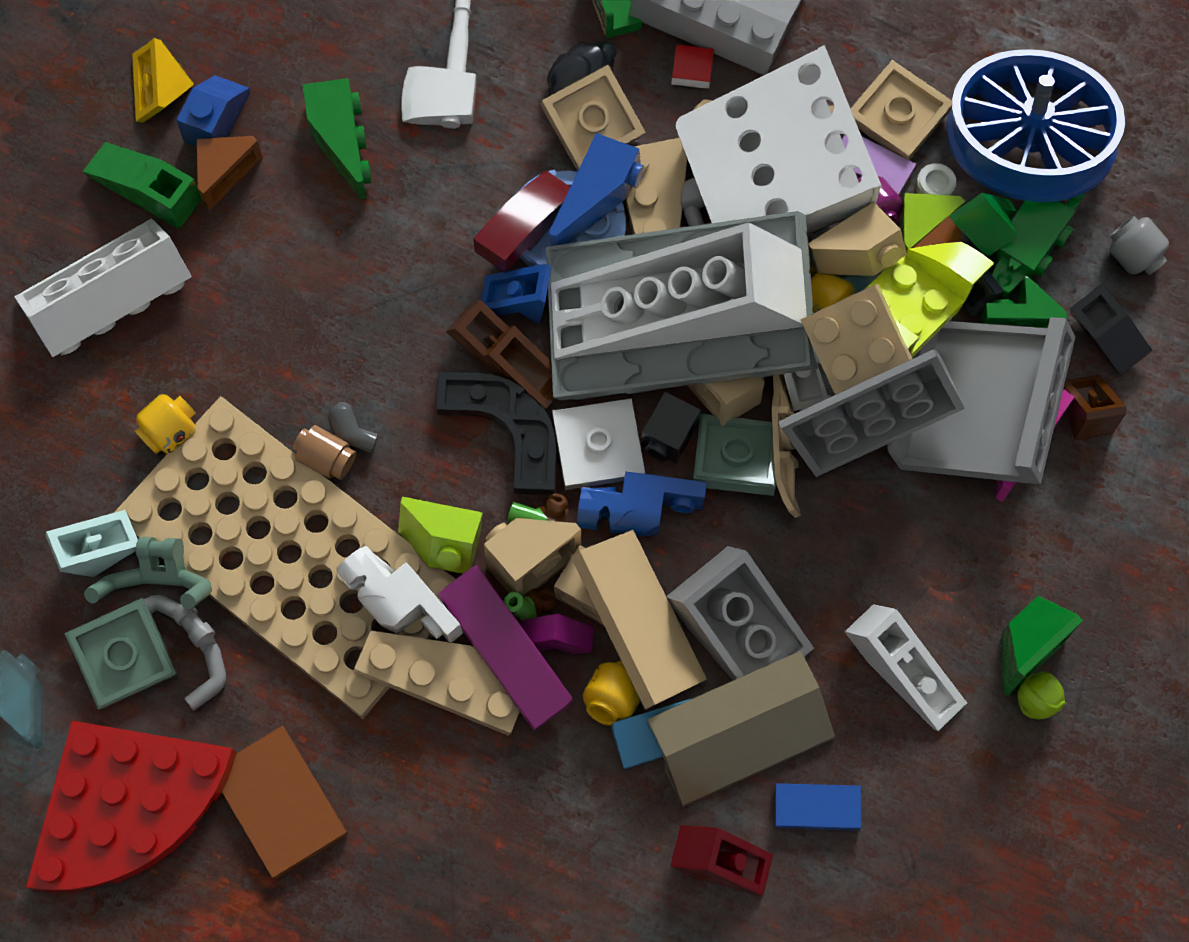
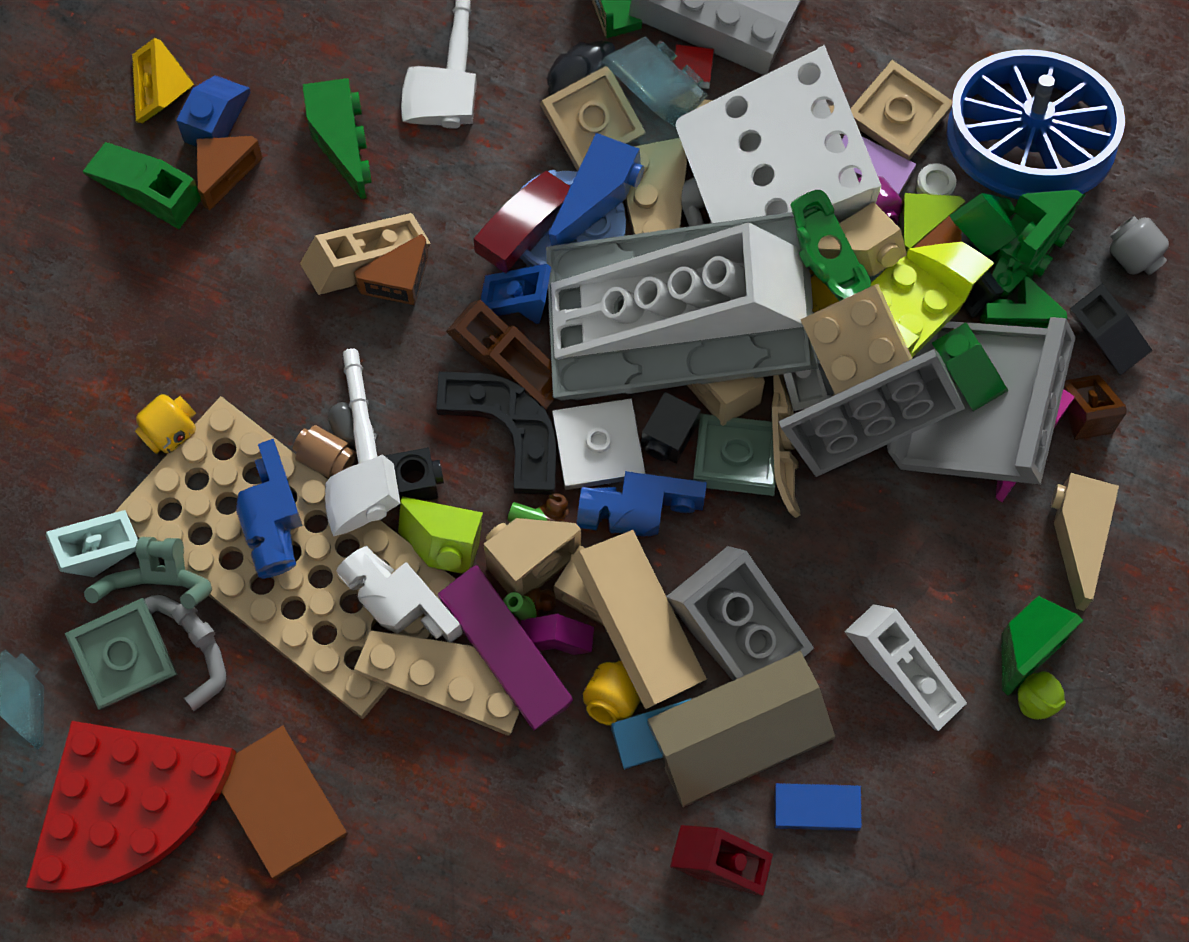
(104, 287): white slope -> none
(268, 515): none -> blue plate
(339, 253): none -> tan slope
(370, 487): none -> white piece
(395, 274): none -> dark orange slope
(420, 461): none -> black brick
(656, 79): none -> clear light blue slope
(815, 220): none -> green piece
(970, 366): none -> green slope
(1046, 216): none -> green slope
(1082, 531): none -> tan slope

